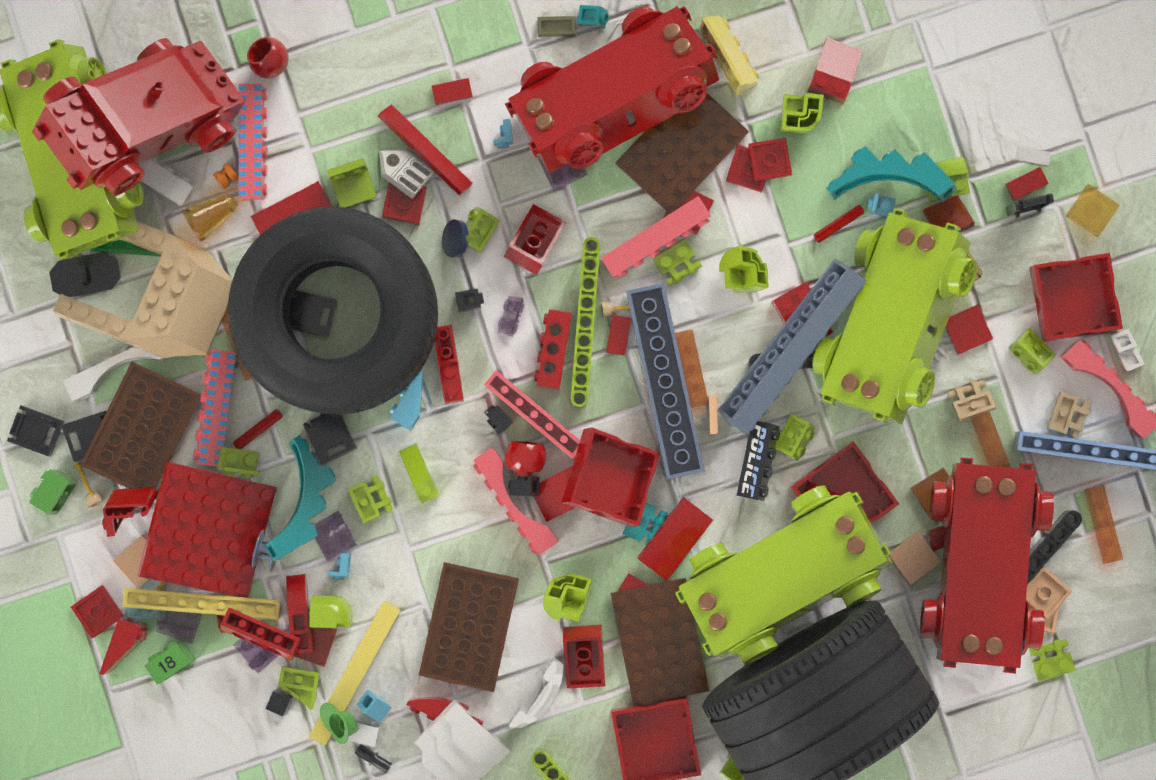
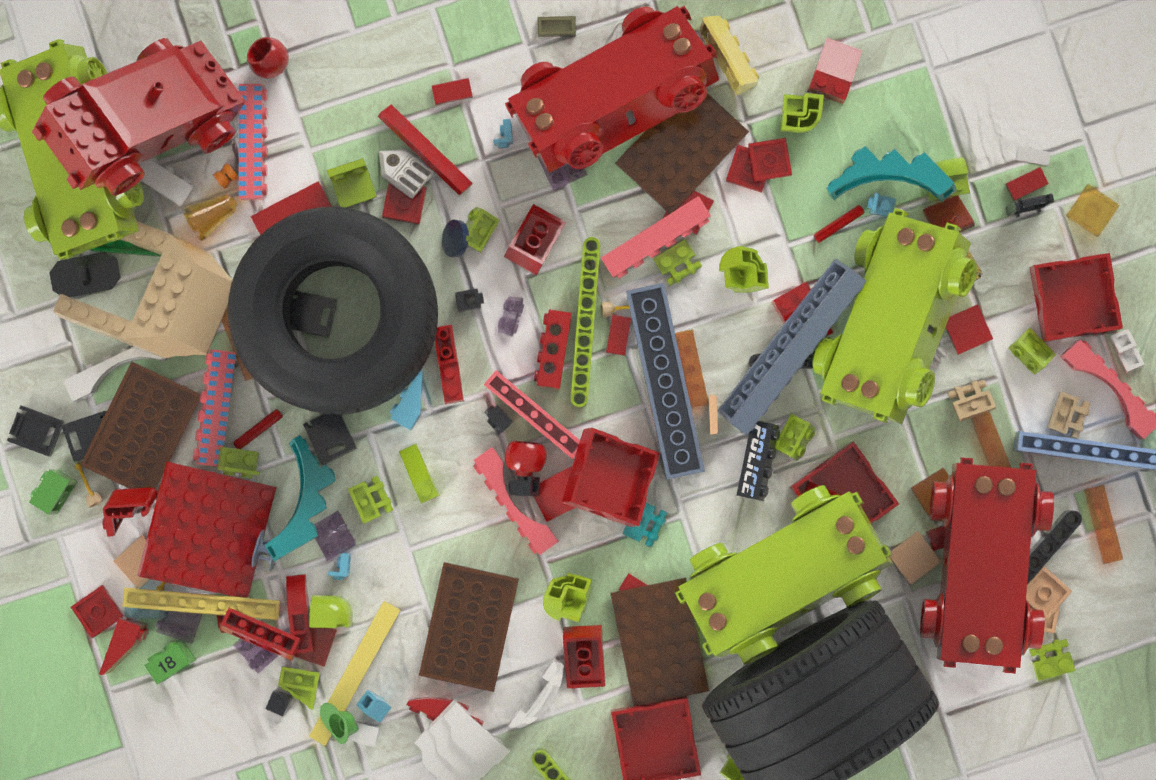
(373, 758): black axle -> none
(592, 16): teal bracket -> none
(675, 538): red tile -> none

